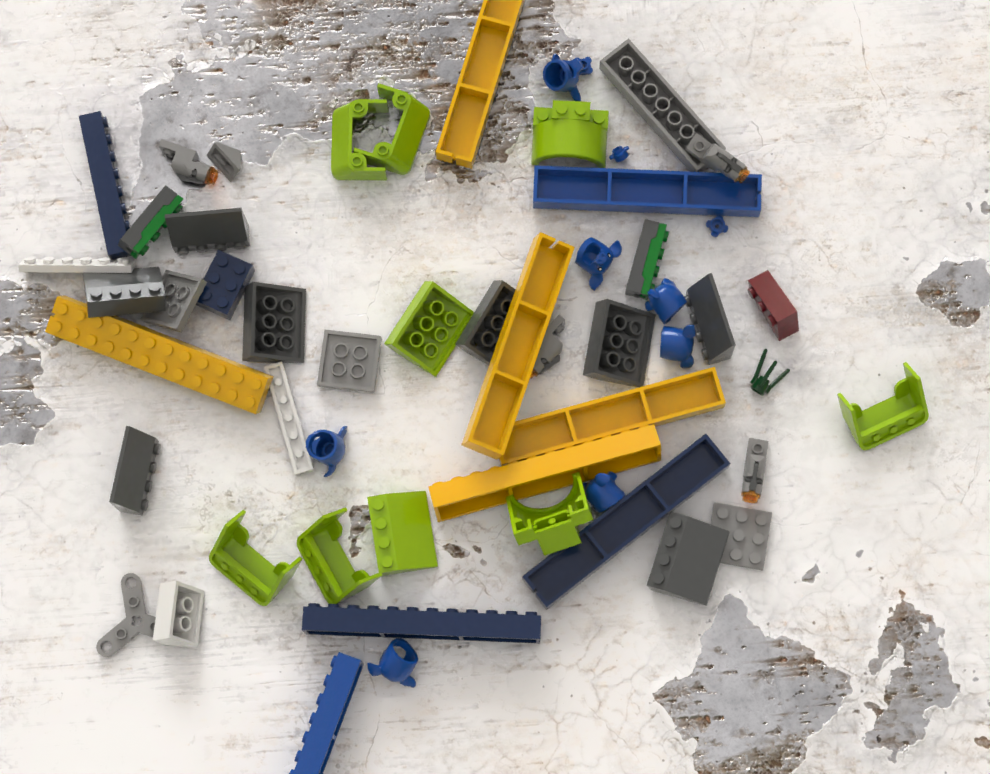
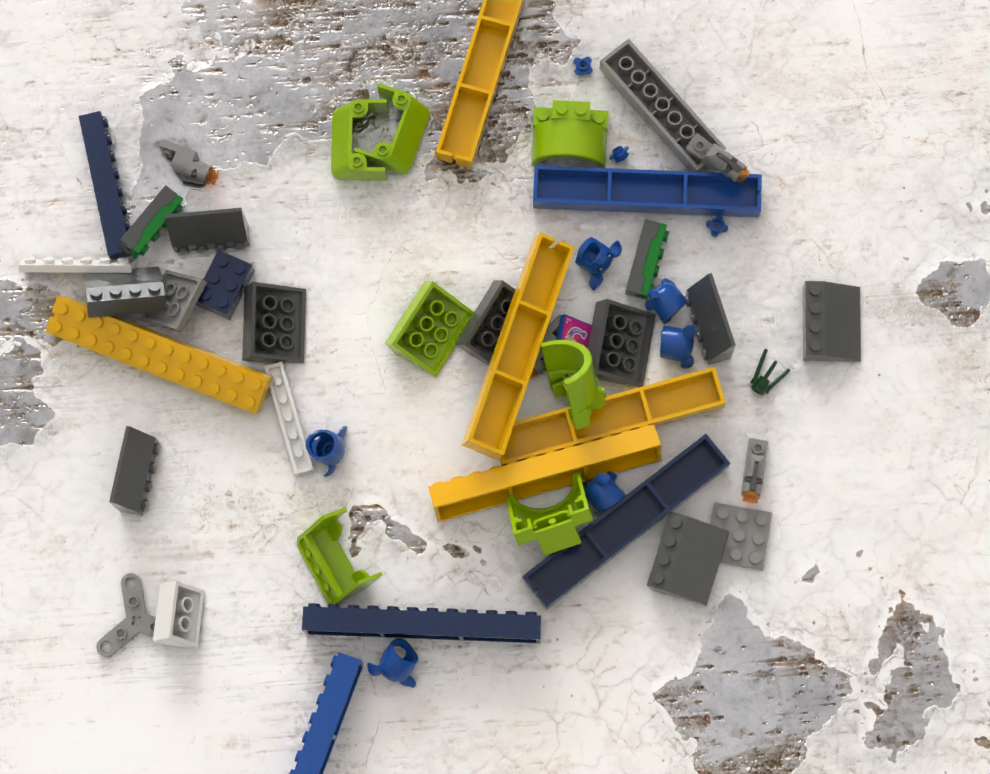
(226, 159): light grey slope -> none
(246, 566): lime windscreen -> none
(349, 361): light grey plate -> none
(402, 532): lime slope -> none
(563, 76): blue piece -> none
(573, 330): none -> tile
(579, 390): none -> lime piece
(774, 305): dark red wedge -> none
(831, 322): none -> dark grey slope
(890, 416): lime windscreen -> none

